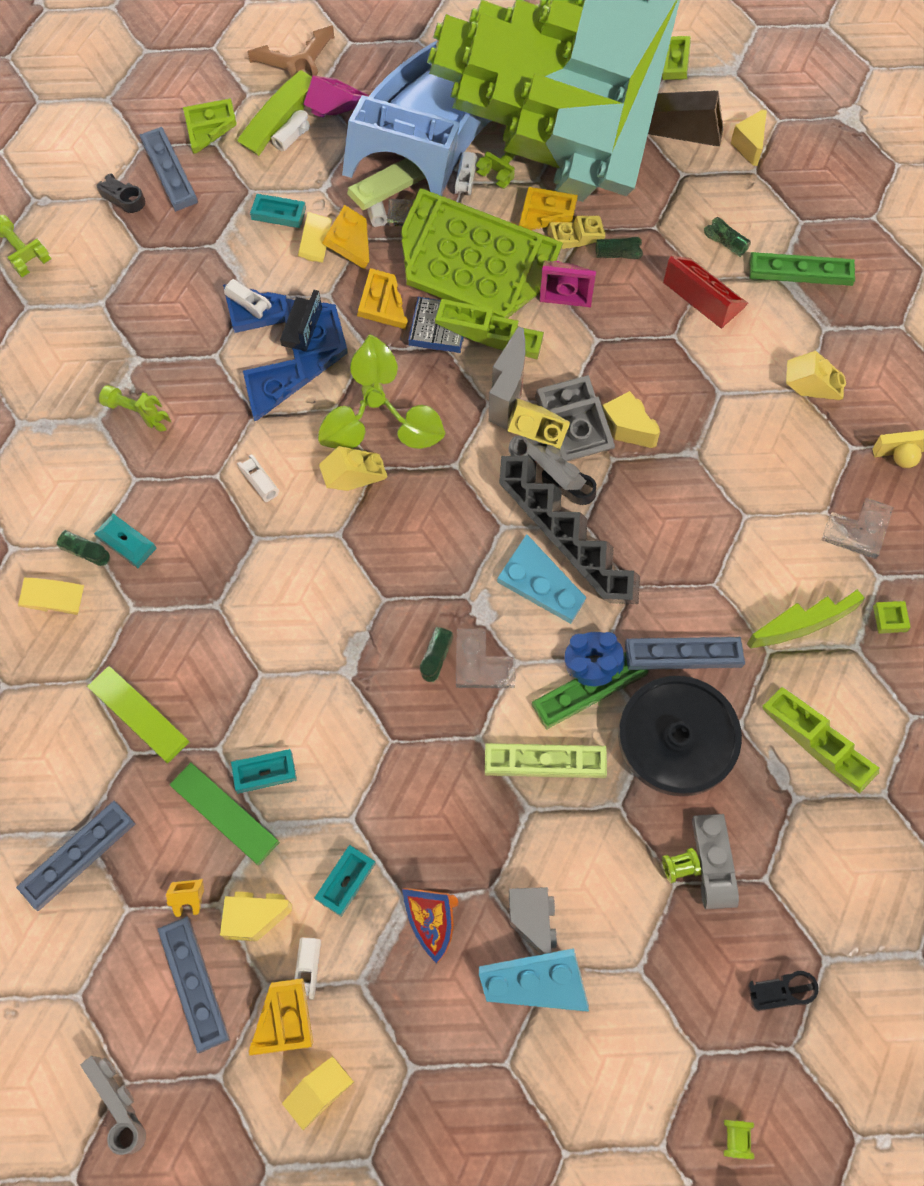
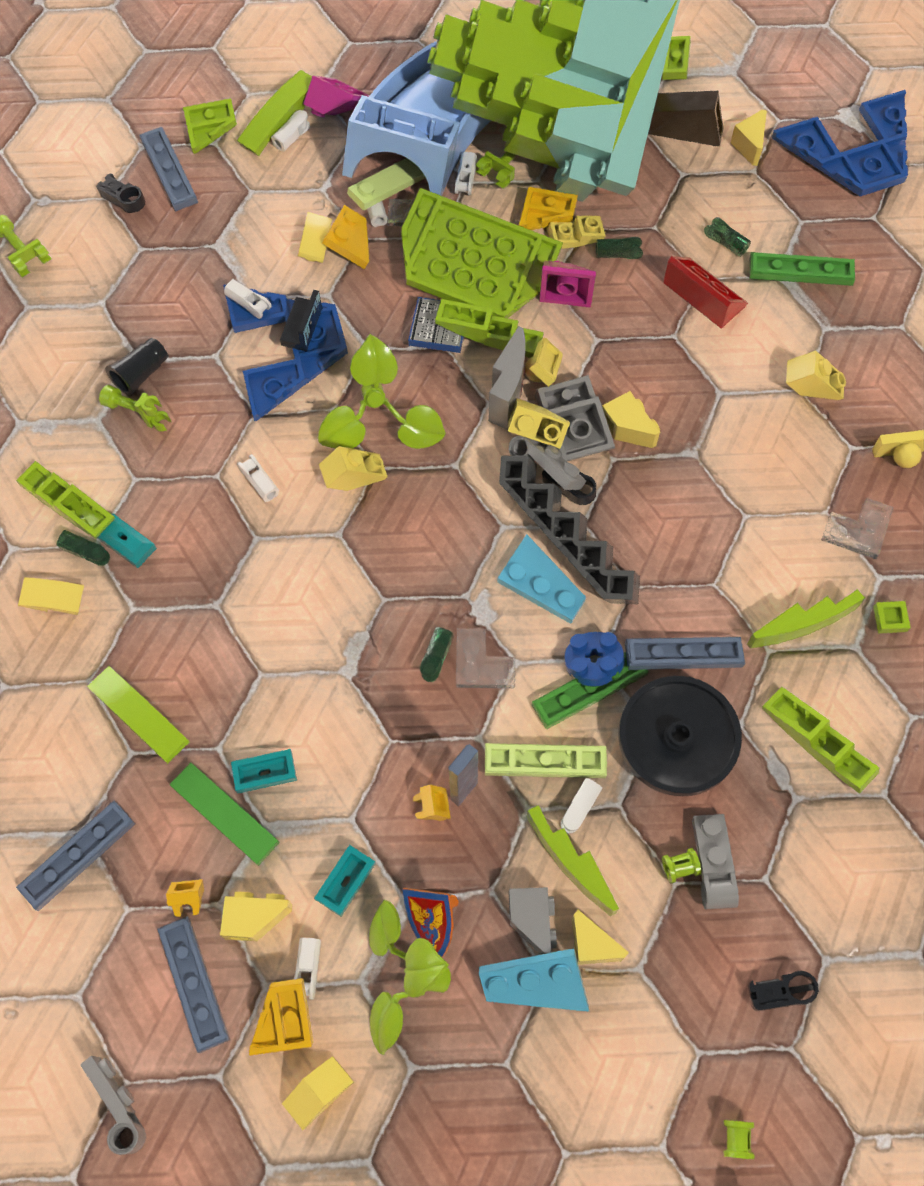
(65, 500): none -> lime slope
(137, 366): none -> black plant
(278, 210): teal piece -> none
(295, 62): medium nougat piece -> none
(382, 300): yellow wing -> none
(423, 973): none -> lime plant
(434, 803): none -> yellow tile
(463, 774): none -> sand blue tile
(544, 363): none -> light yellow tile
(579, 869): none -> lime slope
(580, 805): none -> white bar
(593, 944): none -> light yellow slope
(860, 168): none -> blue wing

